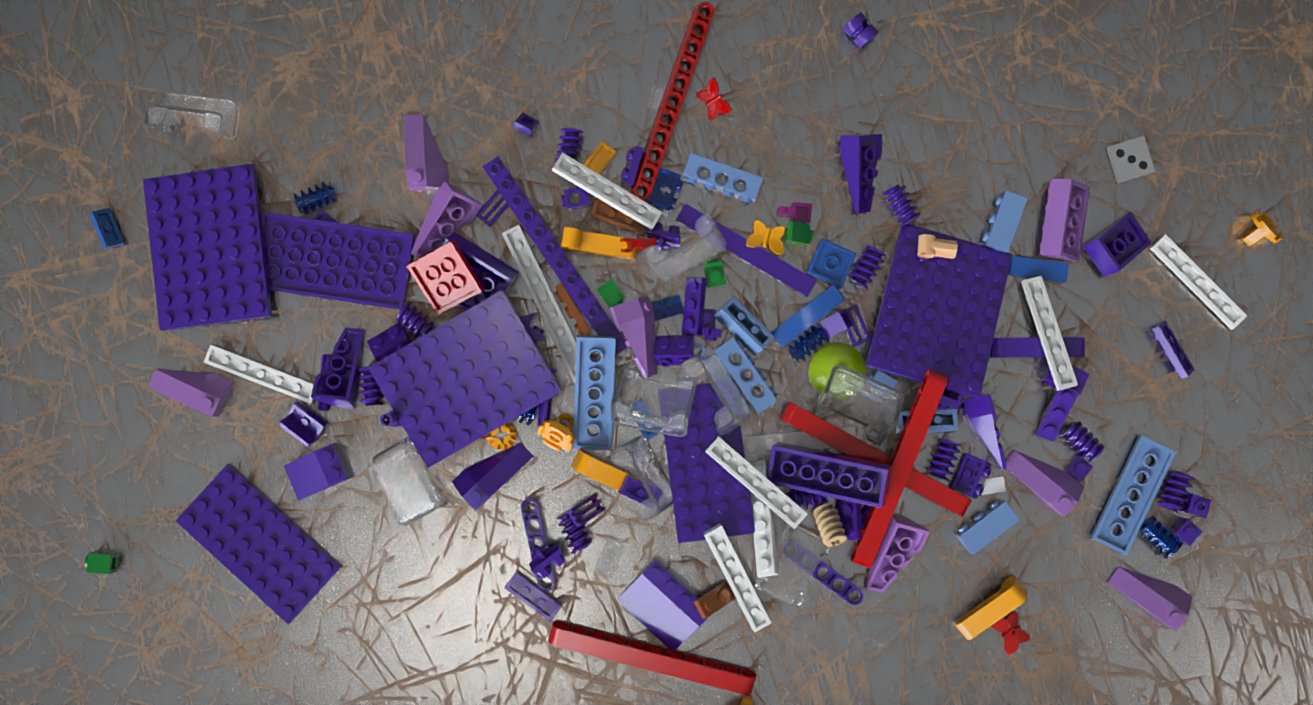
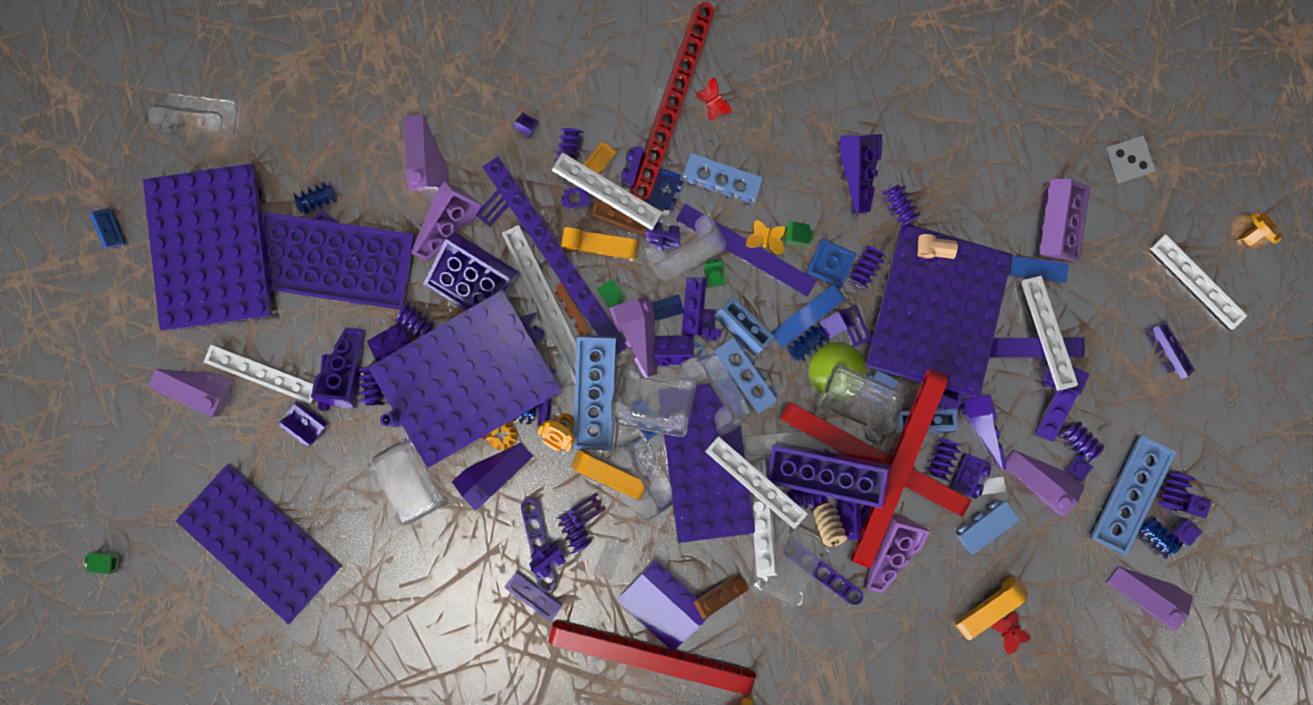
(317, 471): dark purple slope -> none
(445, 277): plate -> none
(633, 489): dark purple plate -> none
(641, 244): red plate -> none
(737, 577): white plate -> none
(799, 212): magenta plate -> none
(860, 30): dark purple wheel -> none
(1004, 221): medium blue brick -> none
(1117, 245): dark purple slope -> none

